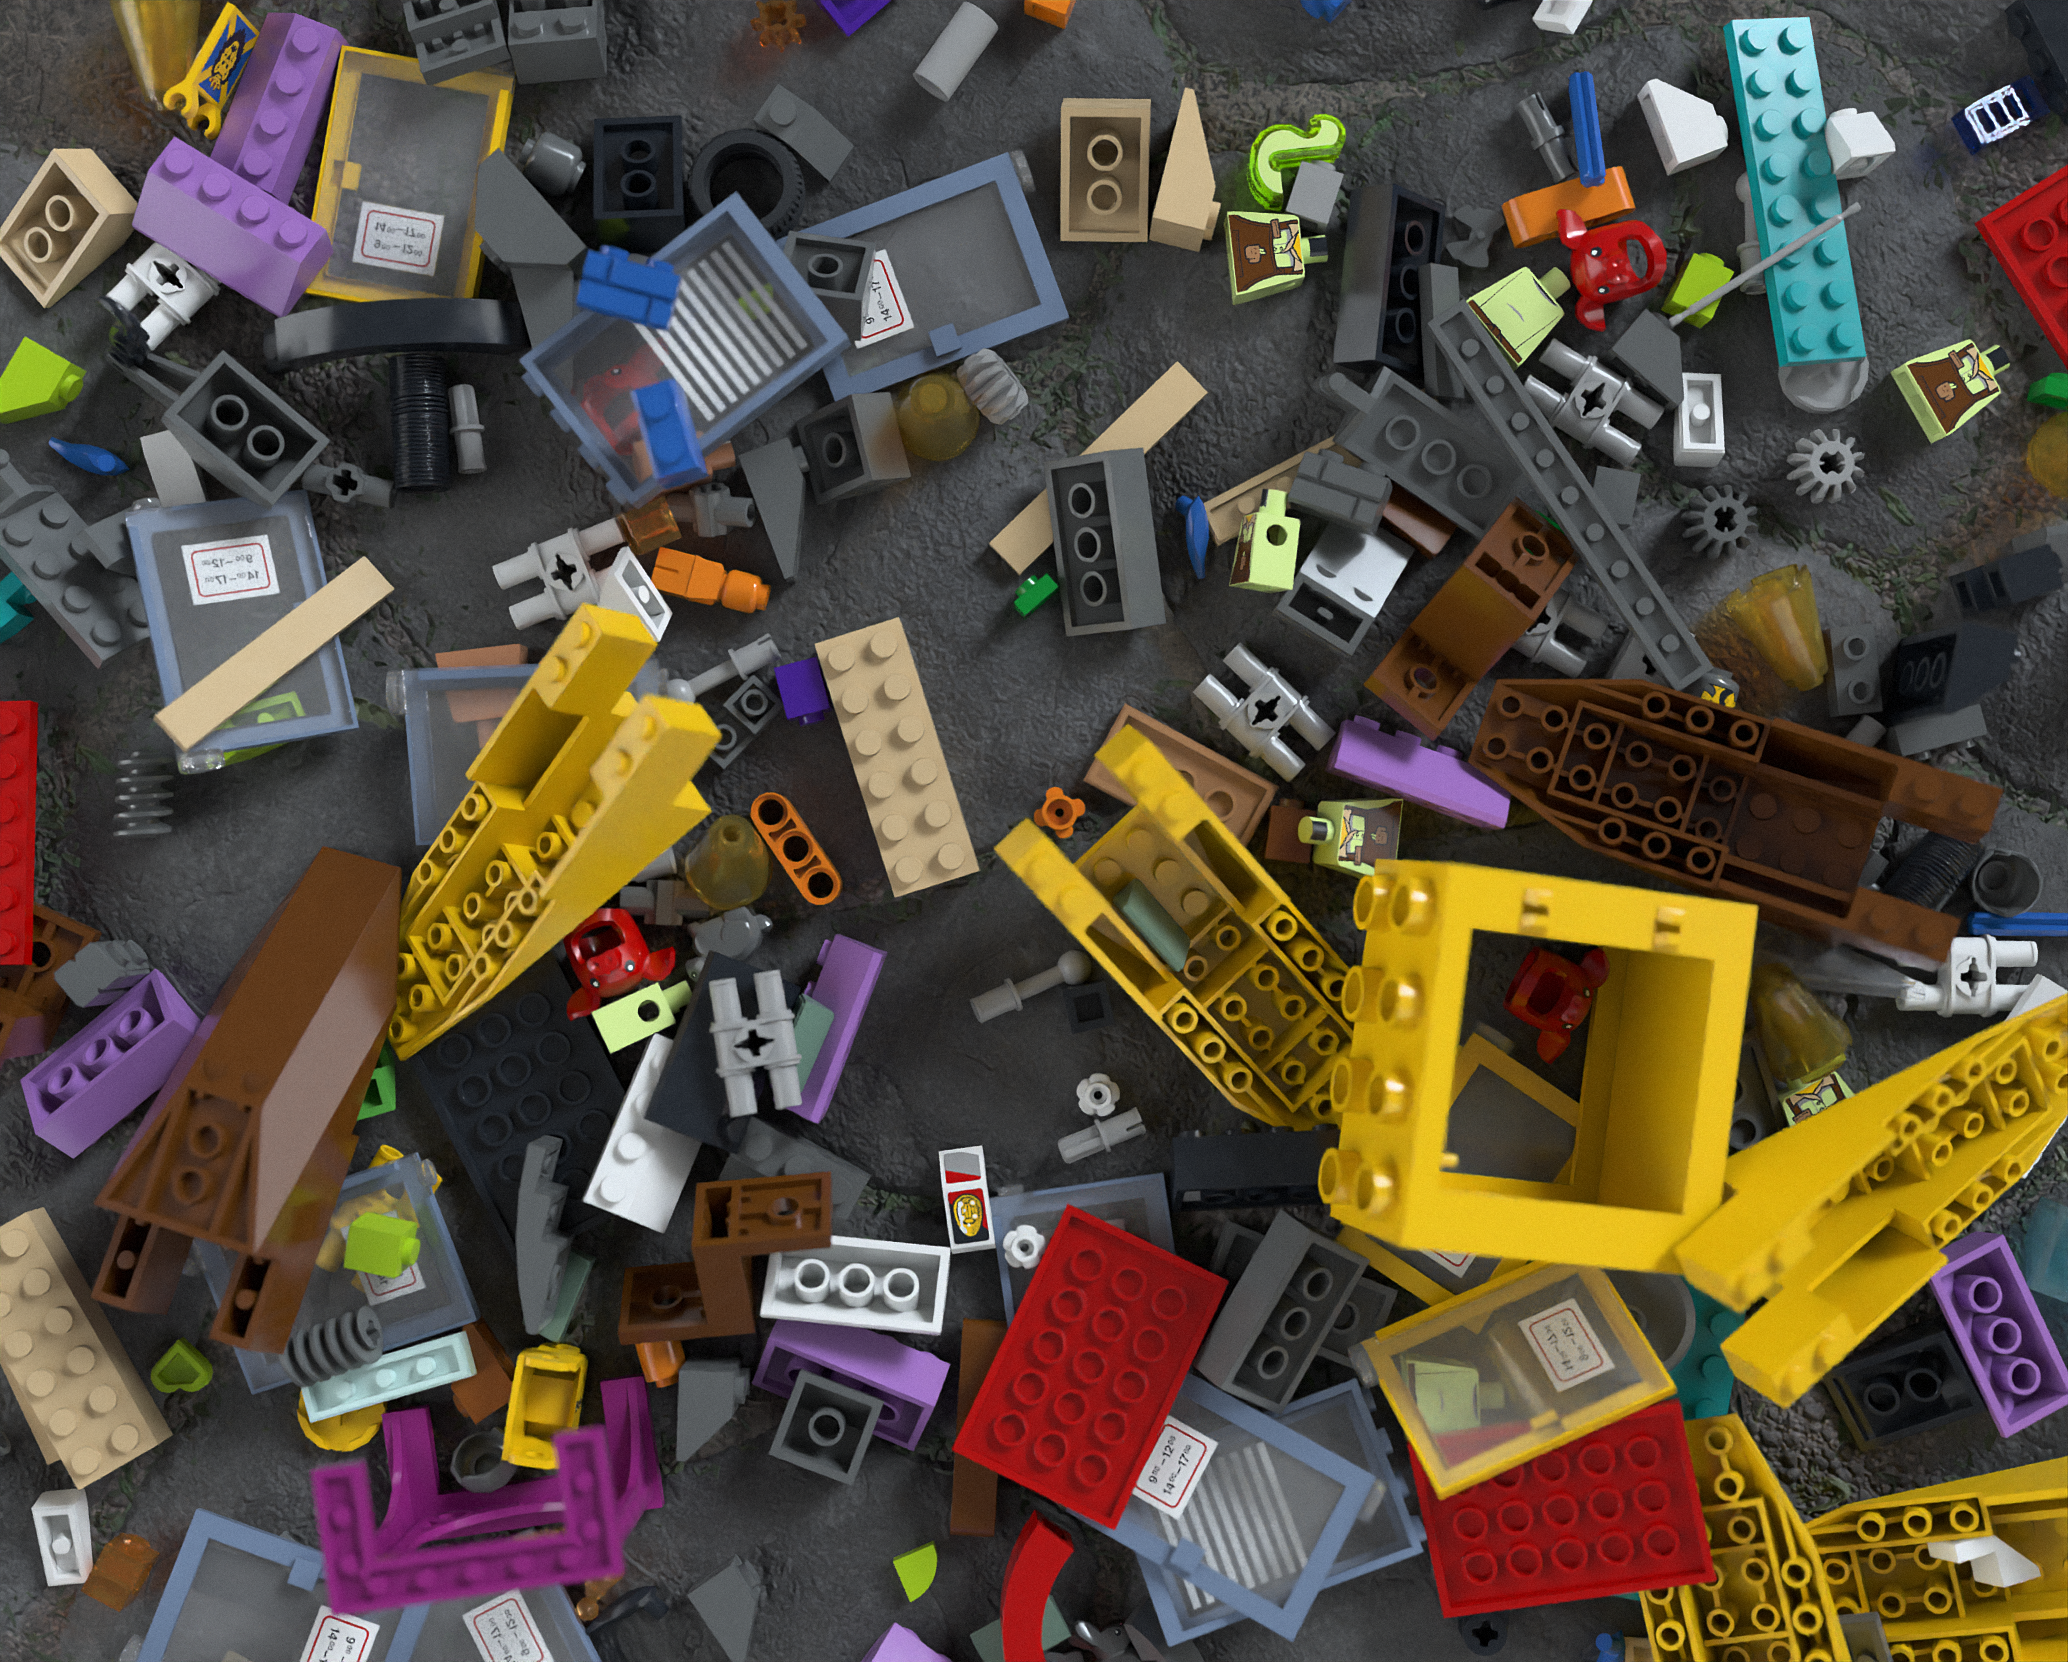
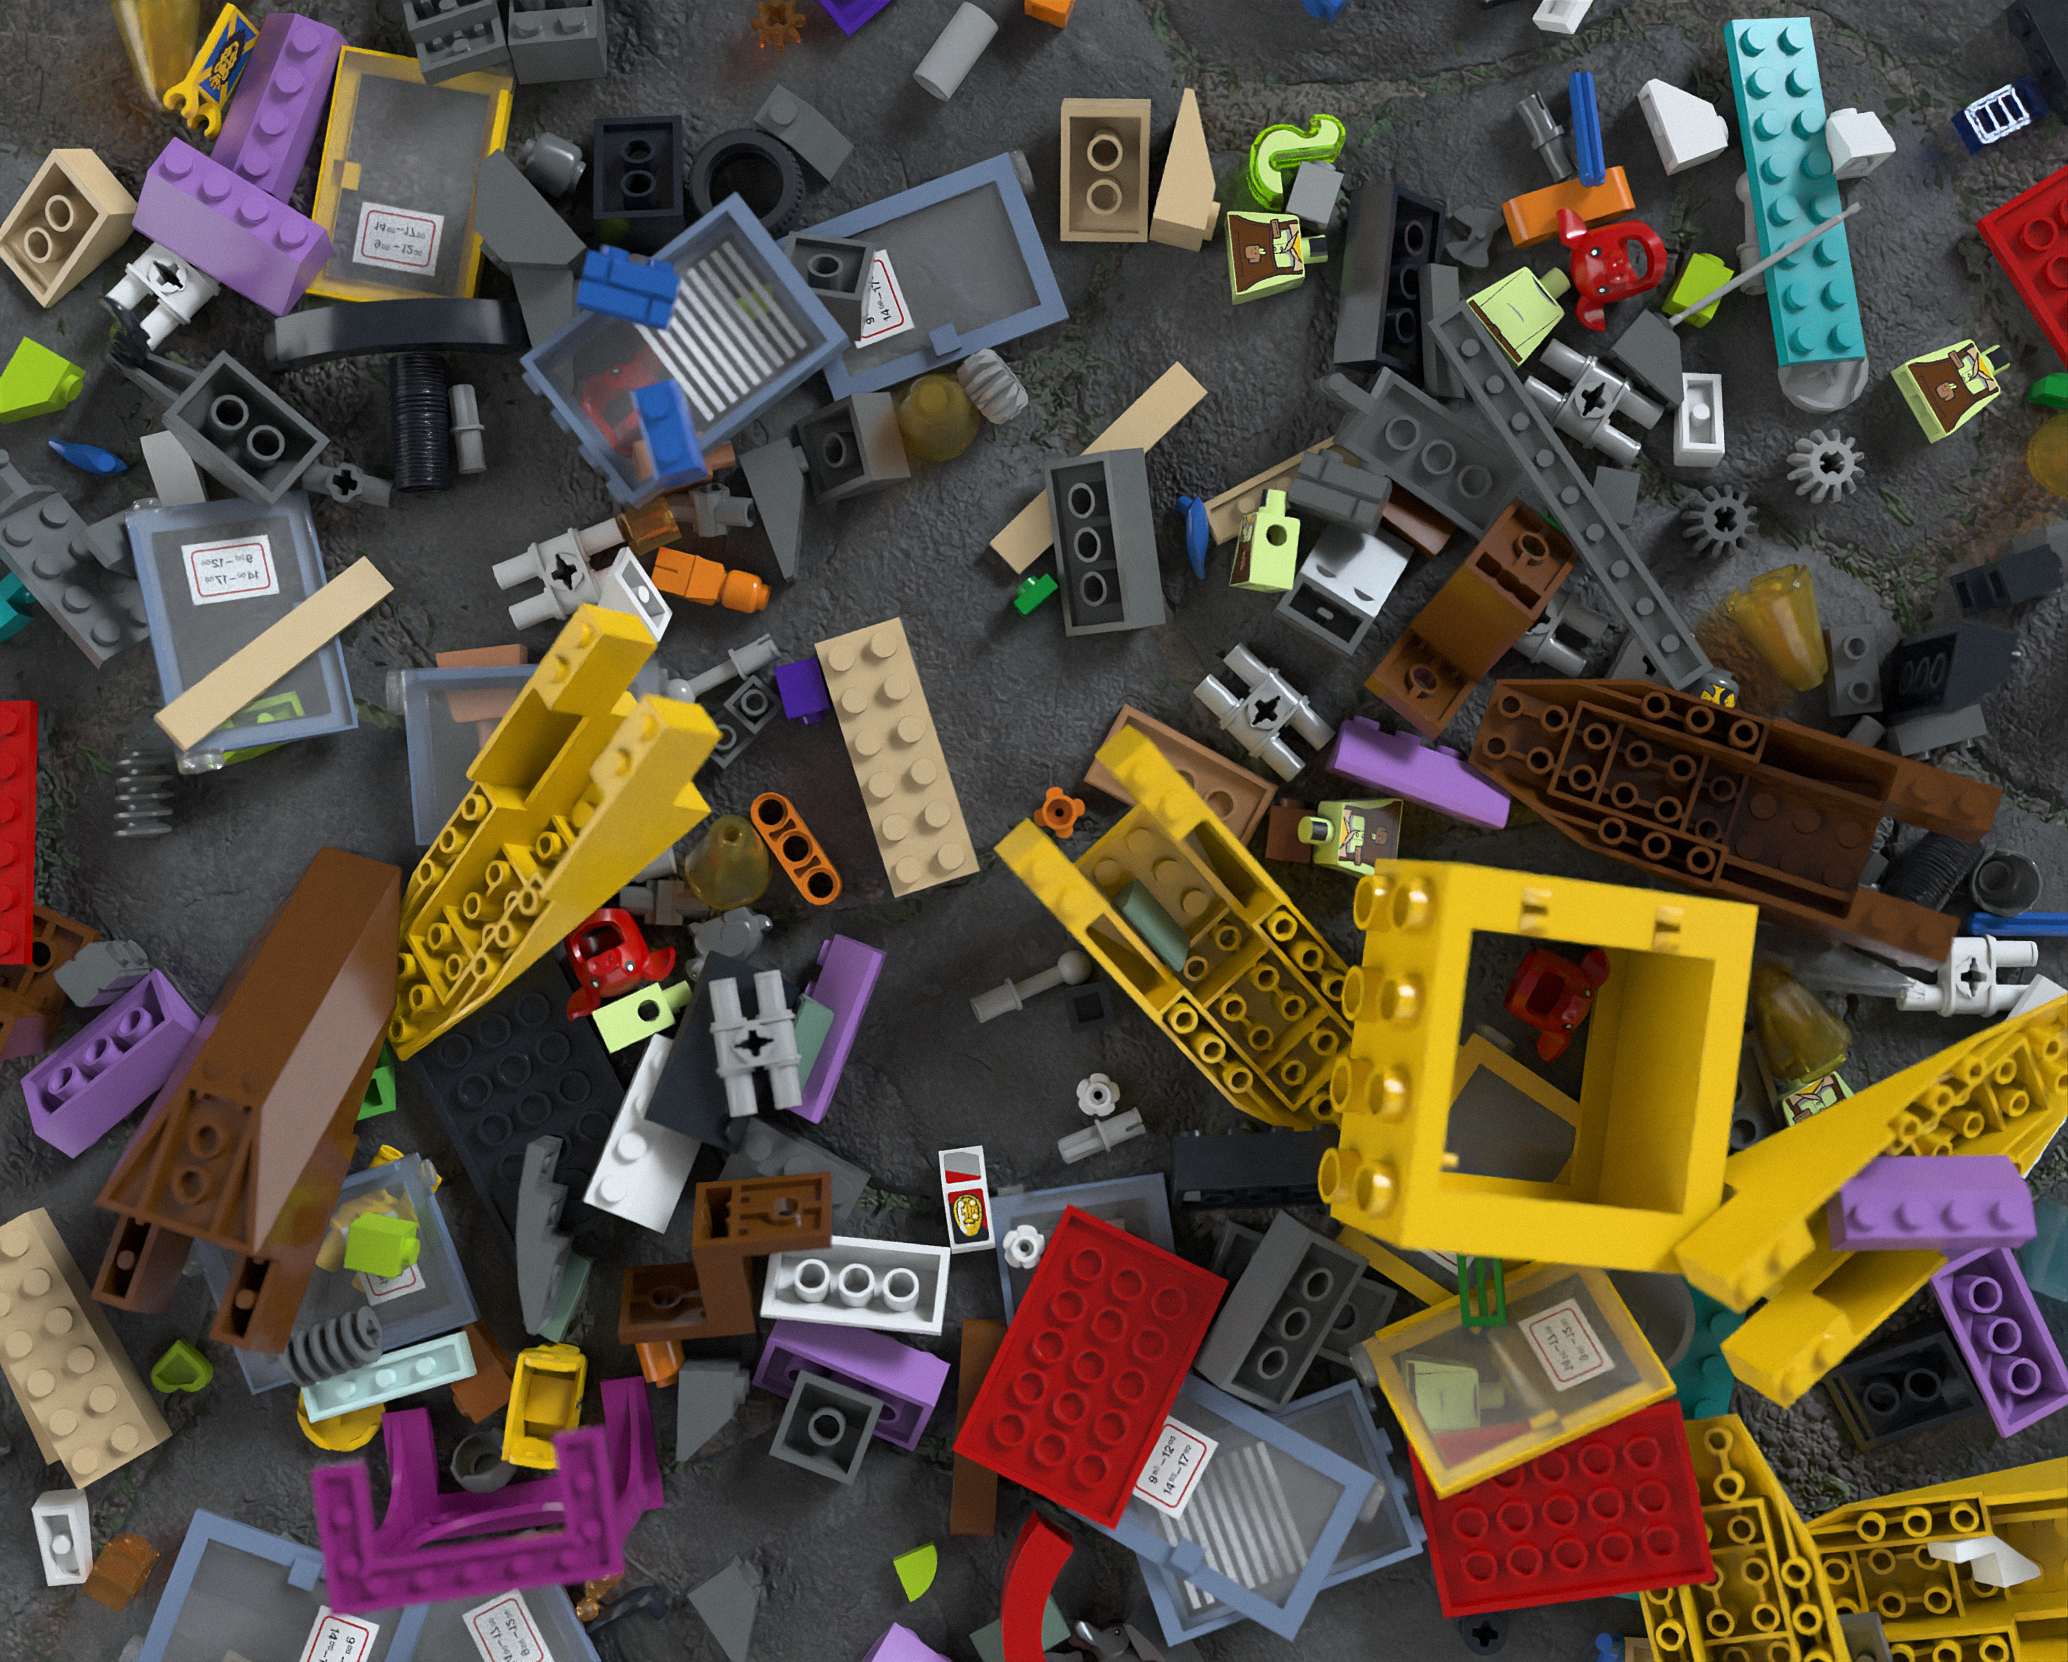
(1483, 1319): none -> green tile
(1932, 1205): none -> medium lavender slope

